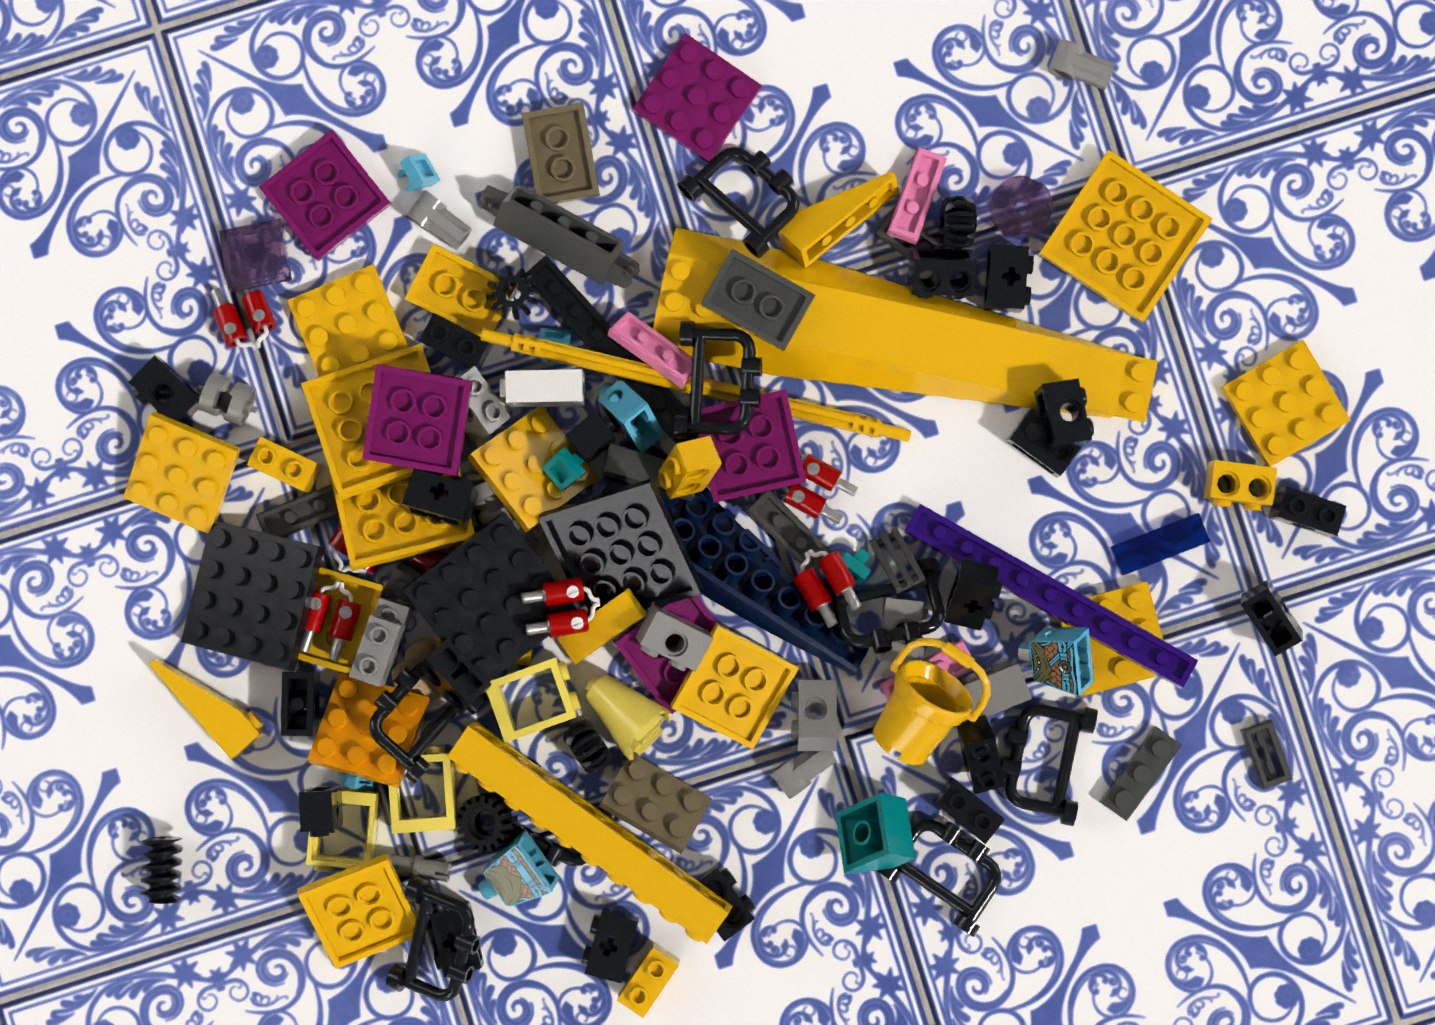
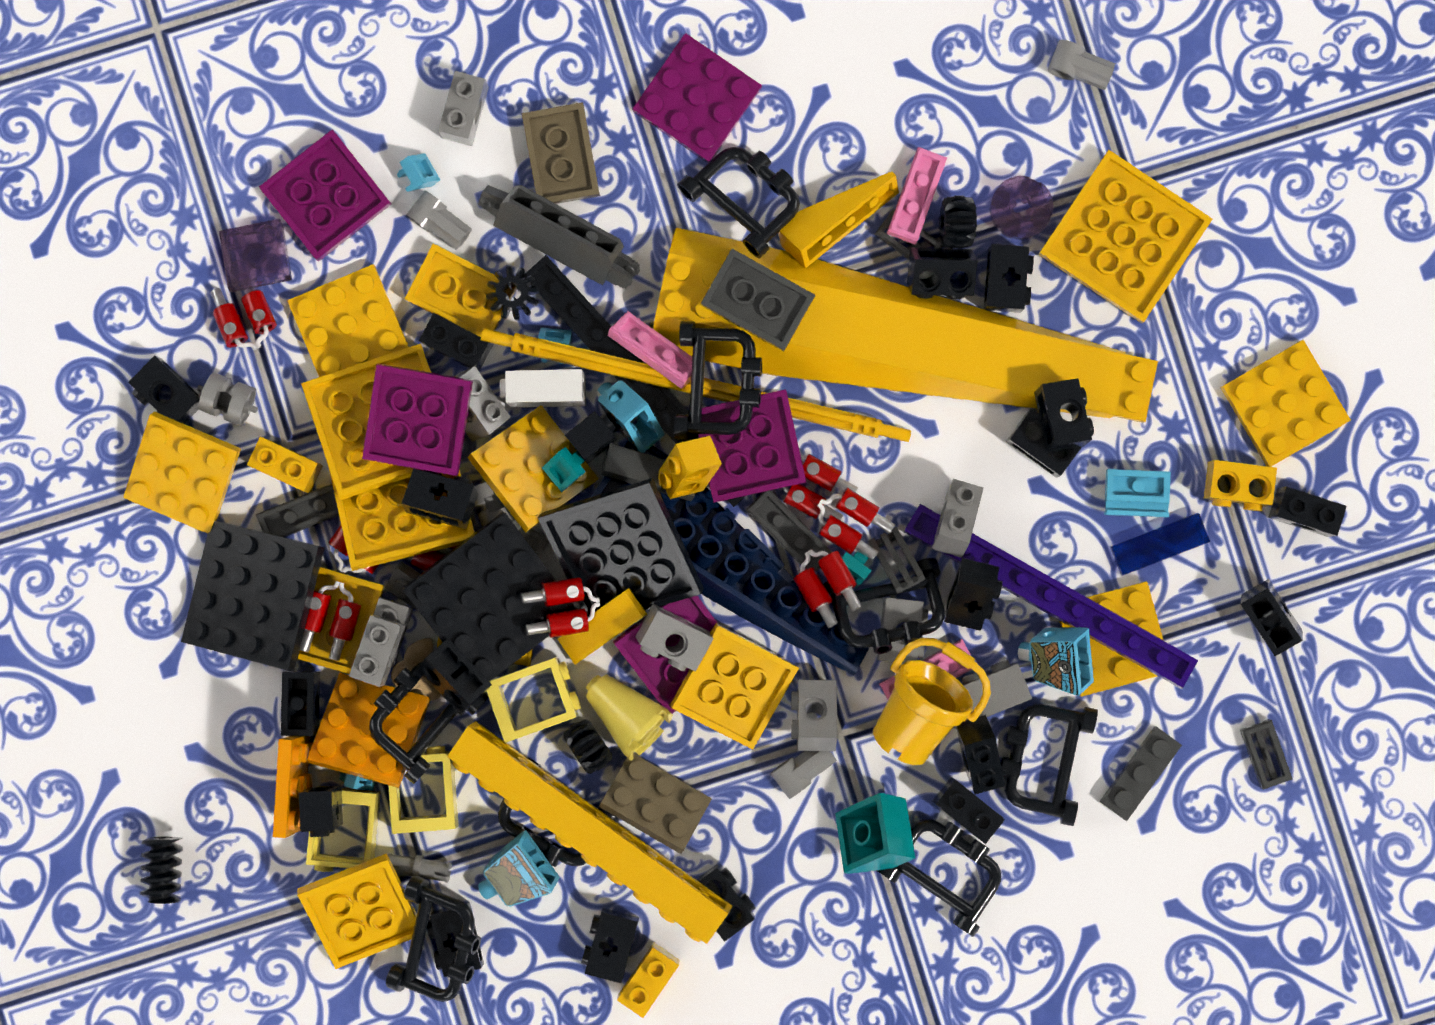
(223, 719): yellow slope -> none
(290, 780): none -> light orange plate
(463, 108): none -> light grey brick
(471, 824): black tyre -> none
(843, 534): none -> red piece
(957, 518): none -> light grey brick
(1137, 493): none -> medium azure plate

